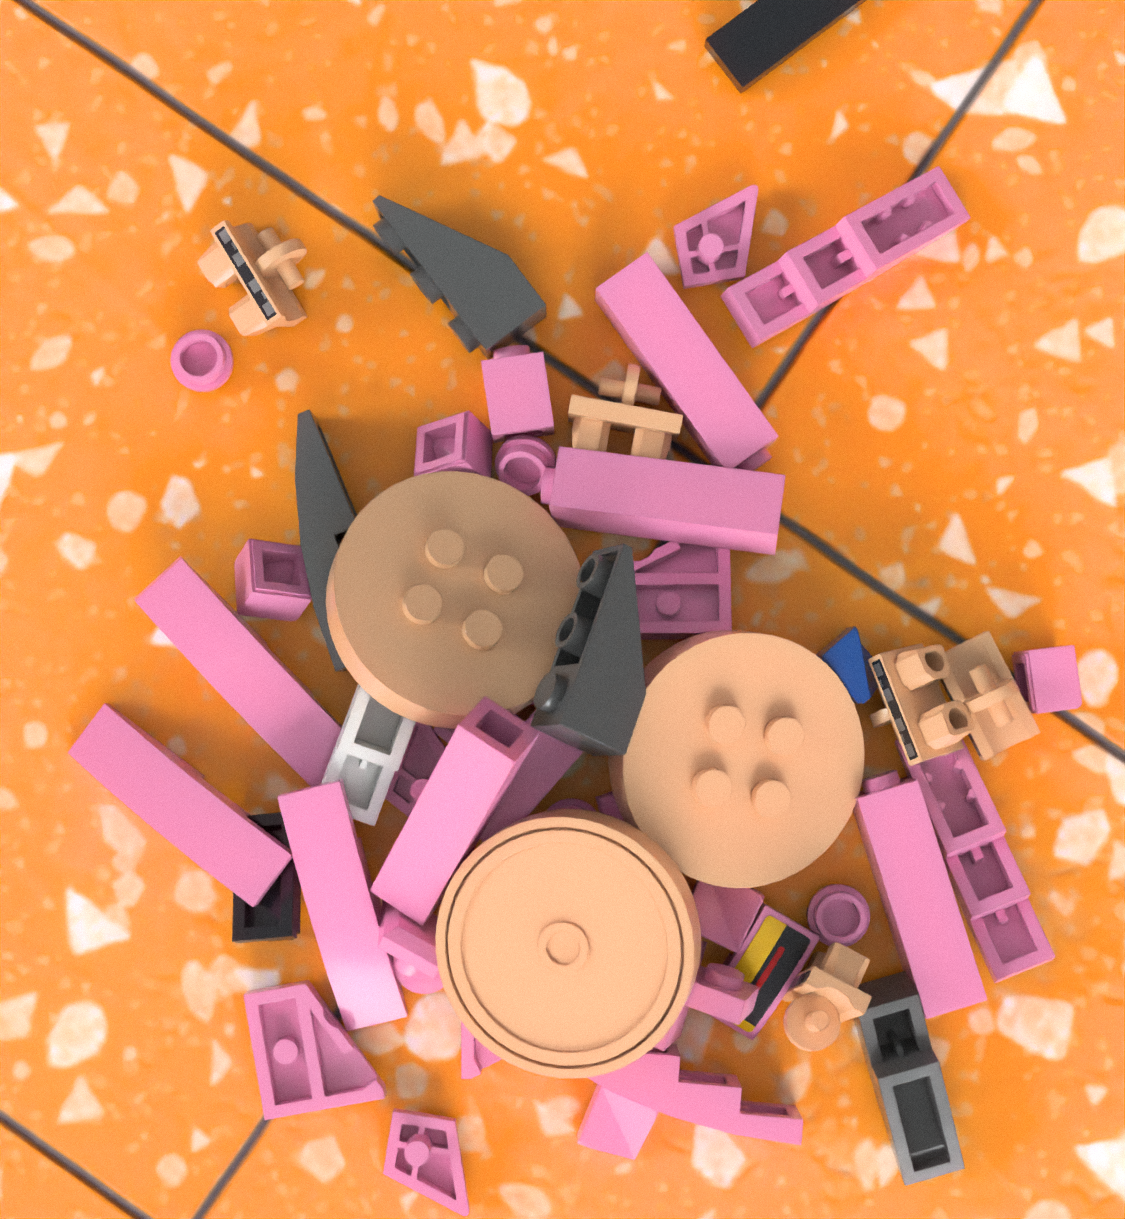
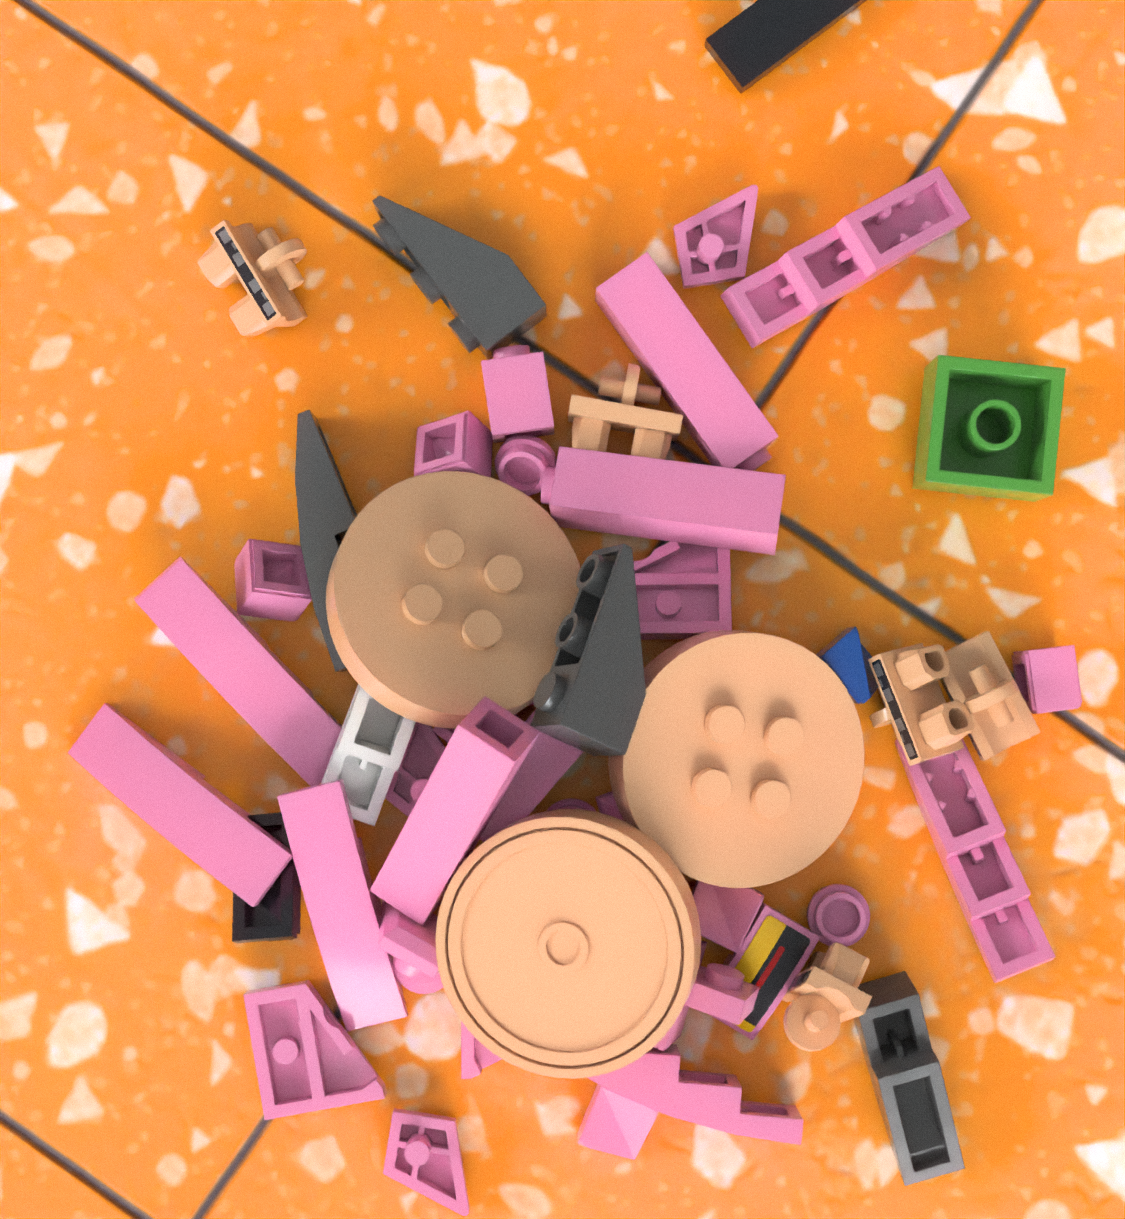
(202, 360): bright pink plate -> none
(917, 893): bright pink brick -> none
(989, 428): none -> bright green brick

